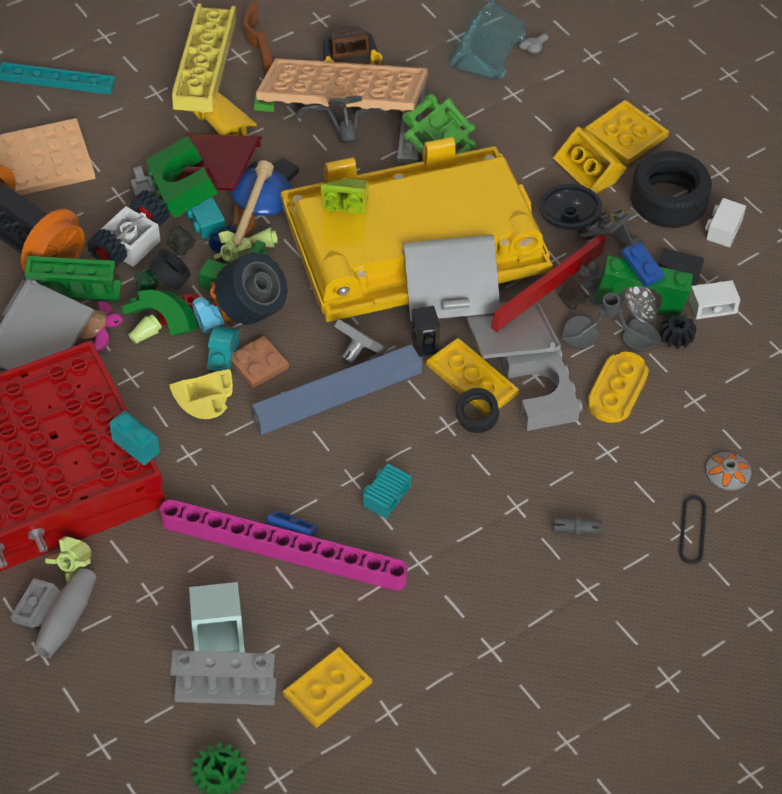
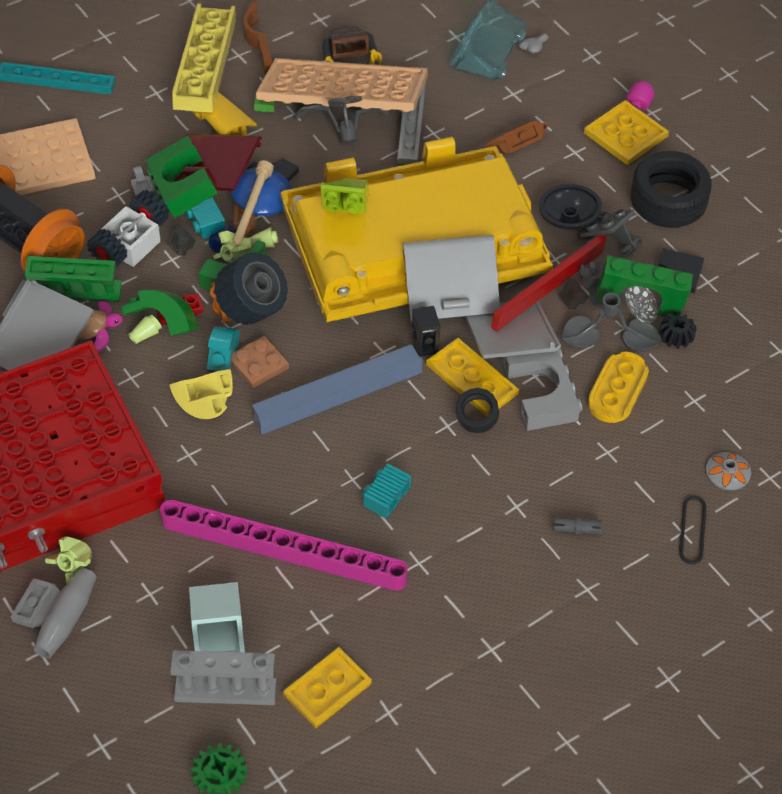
(134, 437): teal brick -> none
(145, 280): dark green rock -> none
(169, 269): black tyre -> none
(207, 315): medium azure rock -> none
(291, 523): blue plate -> none
(358, 341): light grey tile -> none
(438, 125): bright green brick -> none
(518, 137): none -> dark orange plate
(589, 161): yellow slope -> none
(640, 95): none -> dark pink head
(642, 264): blue plate -> none
(714, 299): white brick -> none
(726, 222): white brick -> none

